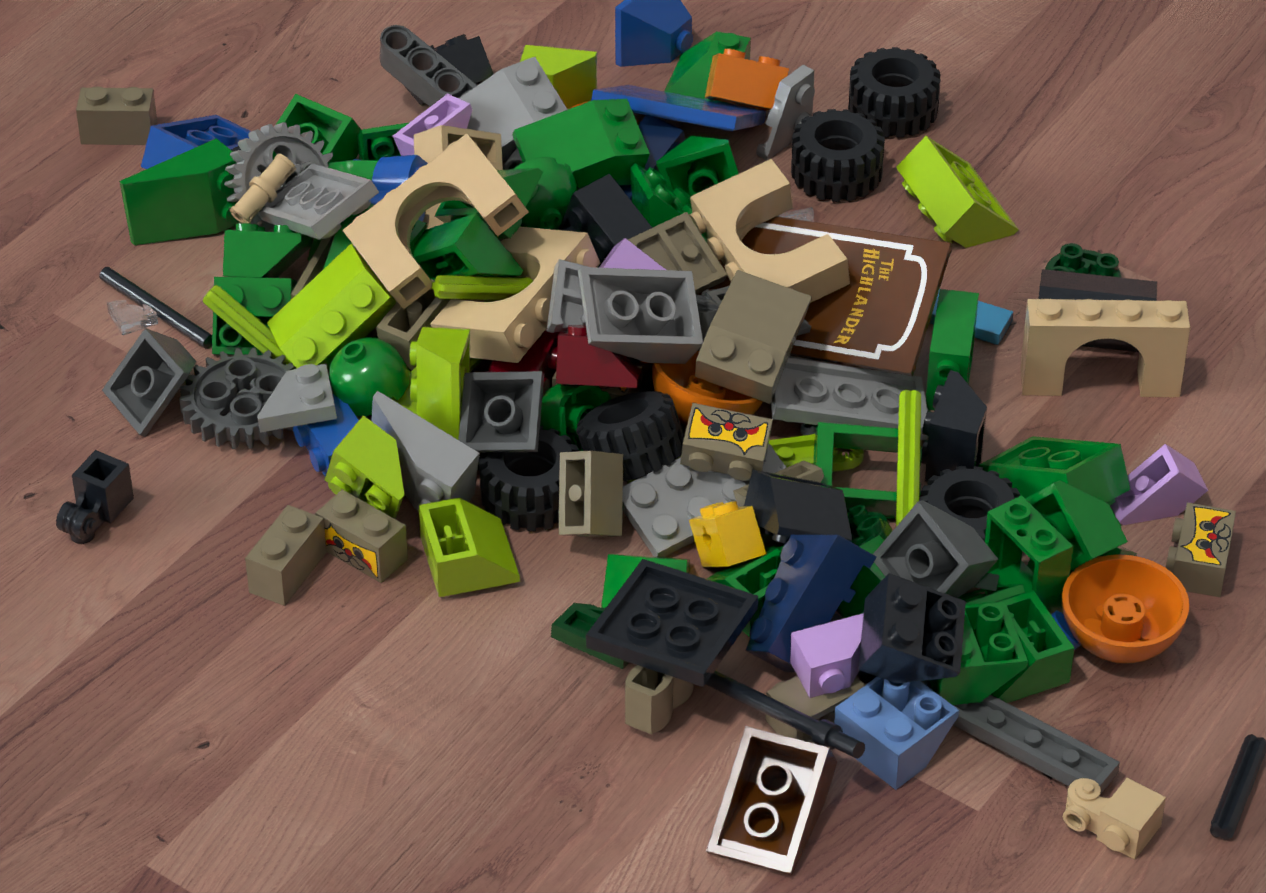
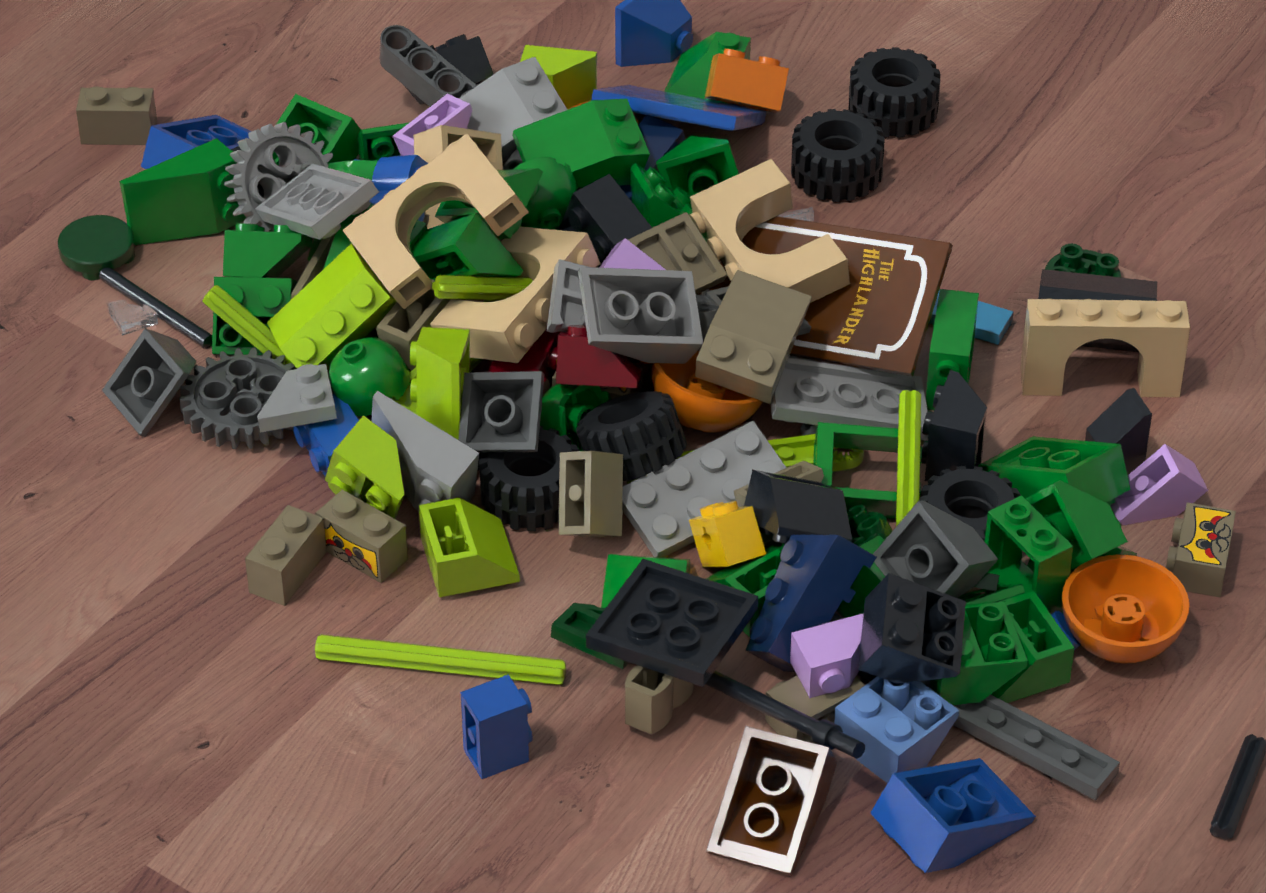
(96, 244): none -> dark green tile
(101, 494): black brick -> none
(263, 189): tan pin -> none
(440, 659): none -> lime axle
(496, 726): none -> blue brick
(725, 441): dark tan brick -> none
(791, 105): light grey wing -> none
(949, 812): none -> blue slope
(953, 196): lime slope -> none
(1121, 822): tan brick -> none
(1126, 424): none -> black slope

